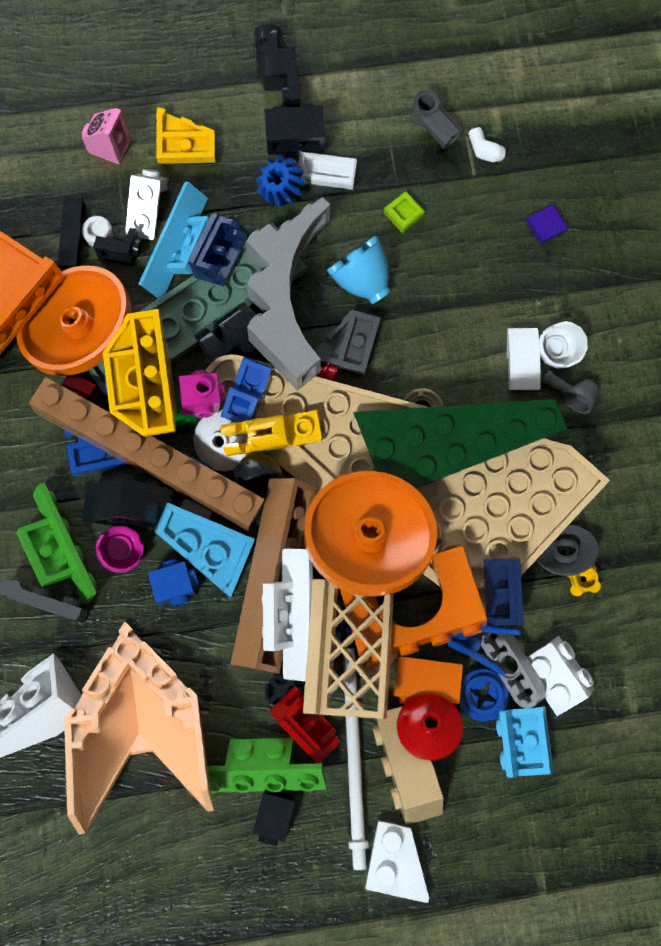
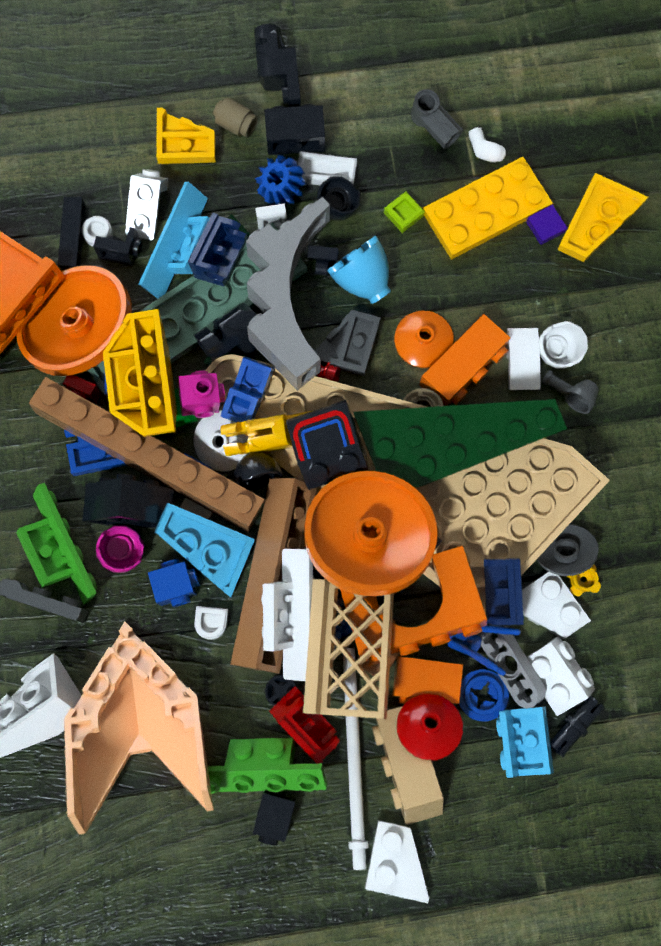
(107, 135): bright pink slope -> none
(210, 622): none -> white tile
(235, 117): none -> dark tan brick
(270, 214): none -> white tile
(322, 256): none -> black tile
(326, 444): none -> black slope
(341, 196): none -> black hair
(419, 351): none -> orange dish
(466, 361): none -> orange brick
(486, 207): none -> yellow plate
(553, 606): none -> white wing
(576, 726): none -> black pin
(599, 215): none -> yellow wing

